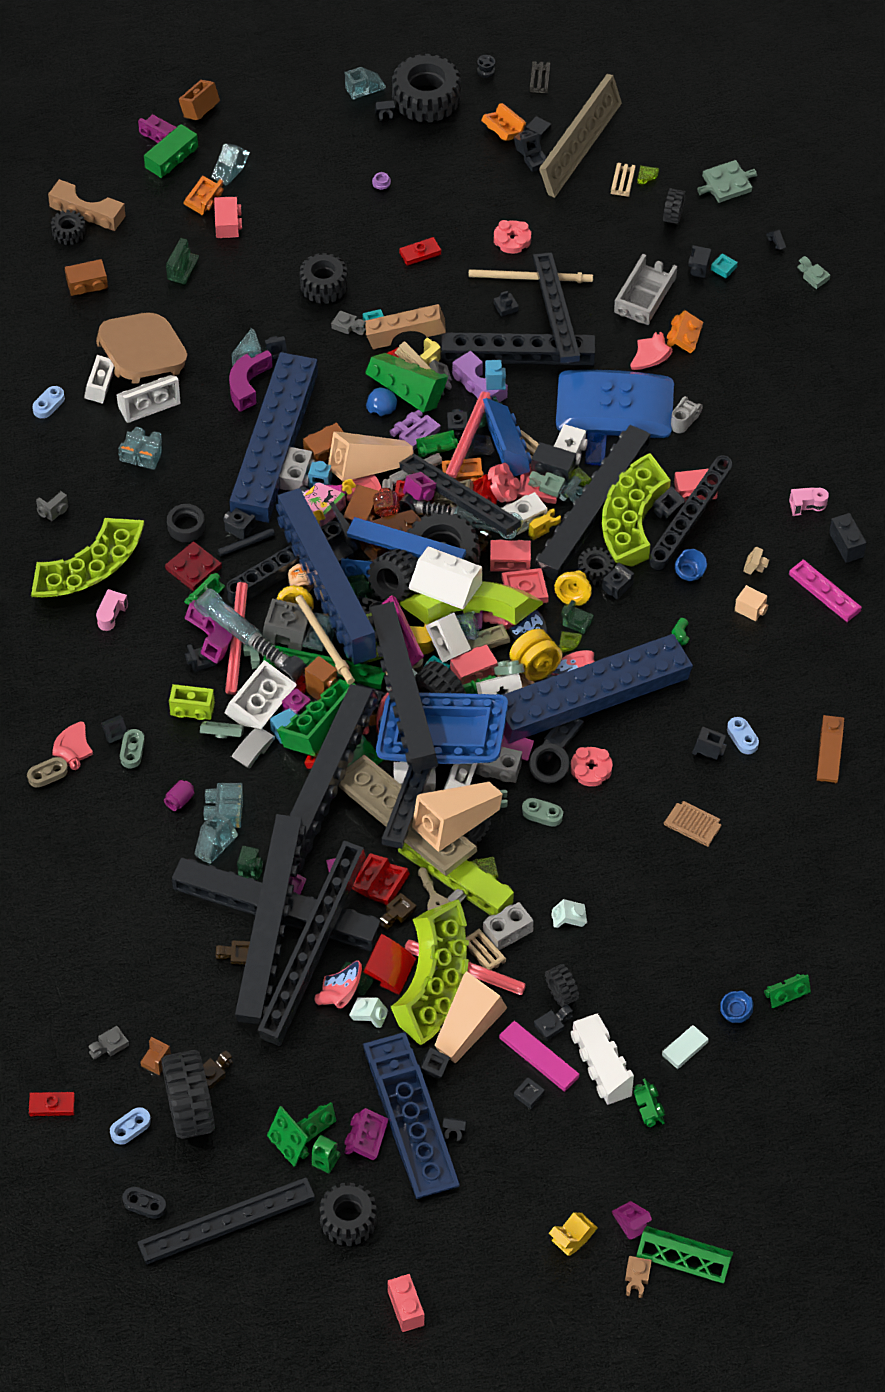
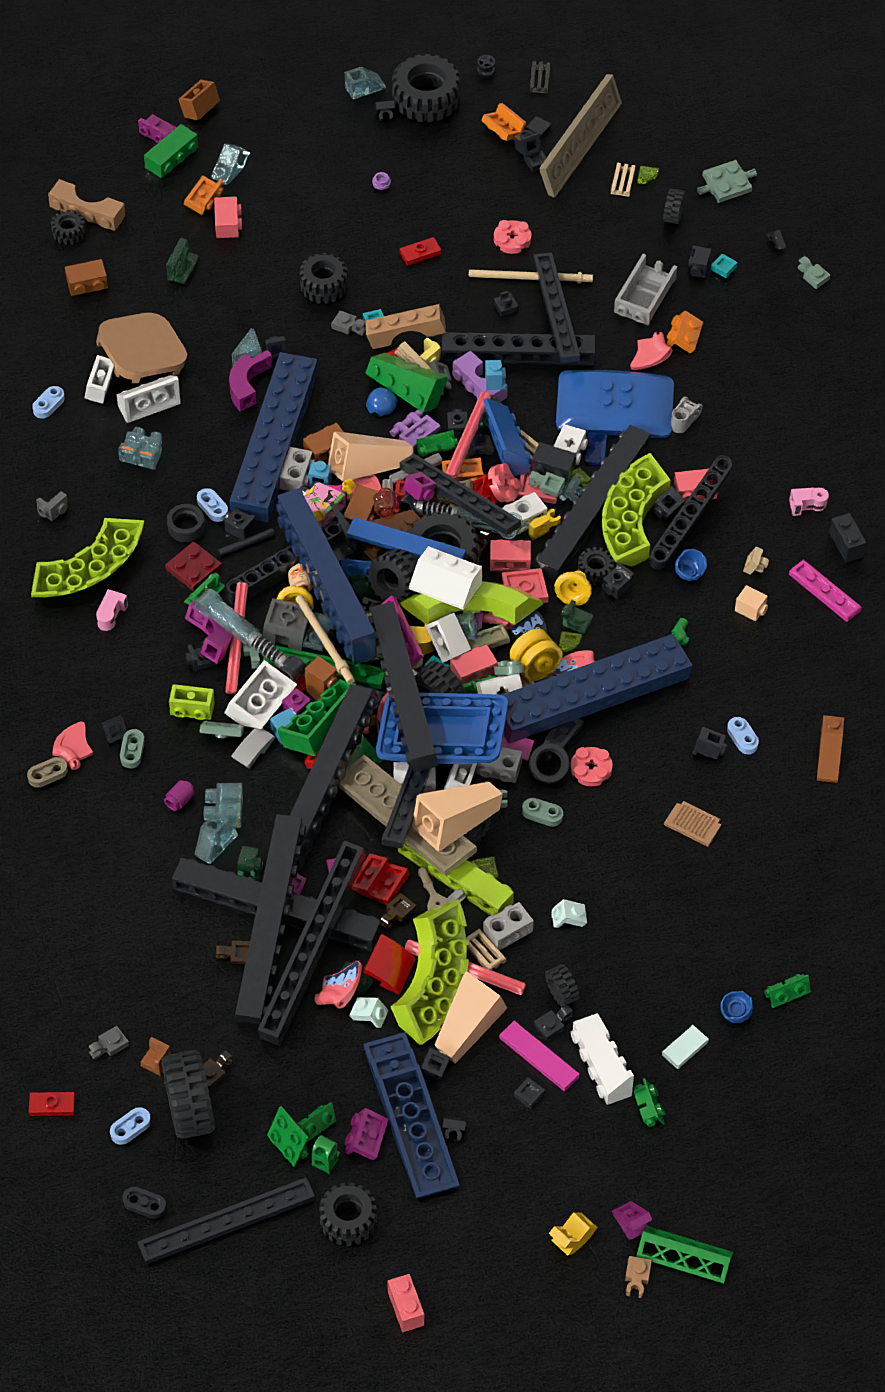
(214, 506): none -> light blue plate

